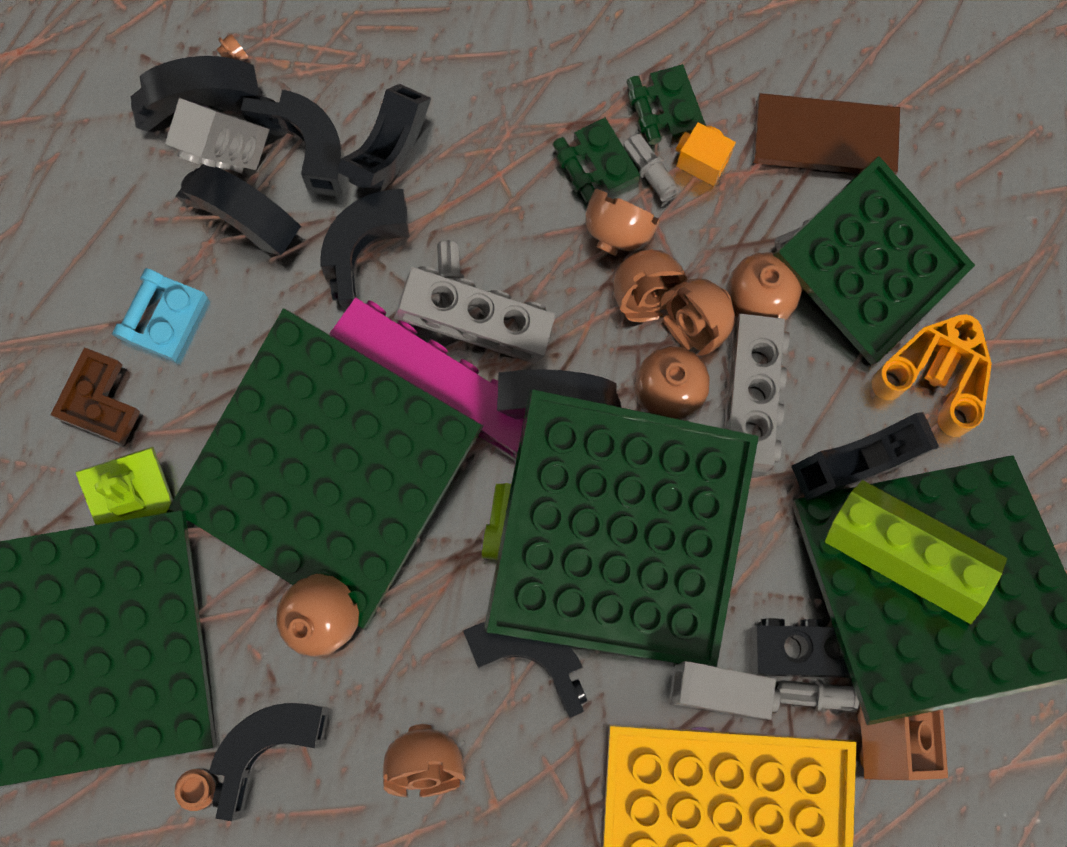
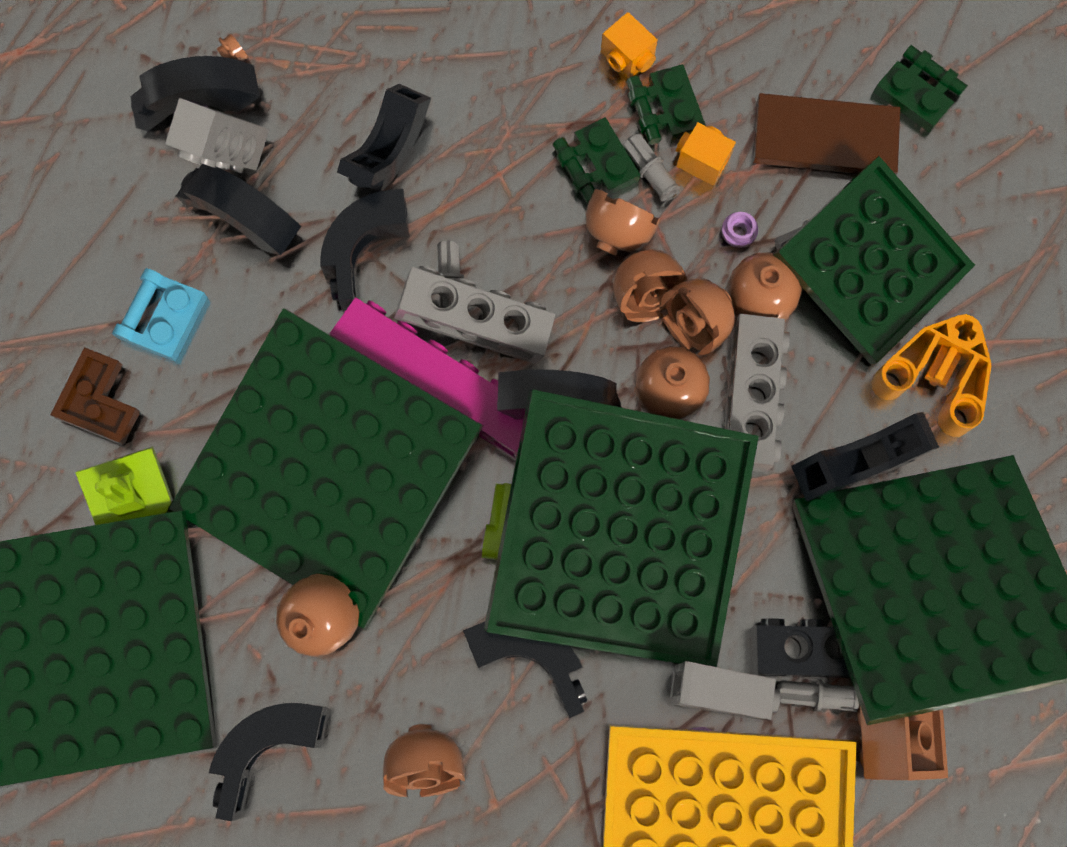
(195, 789): nougat plate -> none
(311, 125): black arch -> none
(629, 46): none -> light orange brick
(742, 220): none -> lavender plate
(914, 95): none -> dark green plate
(916, 551): lime slope -> none

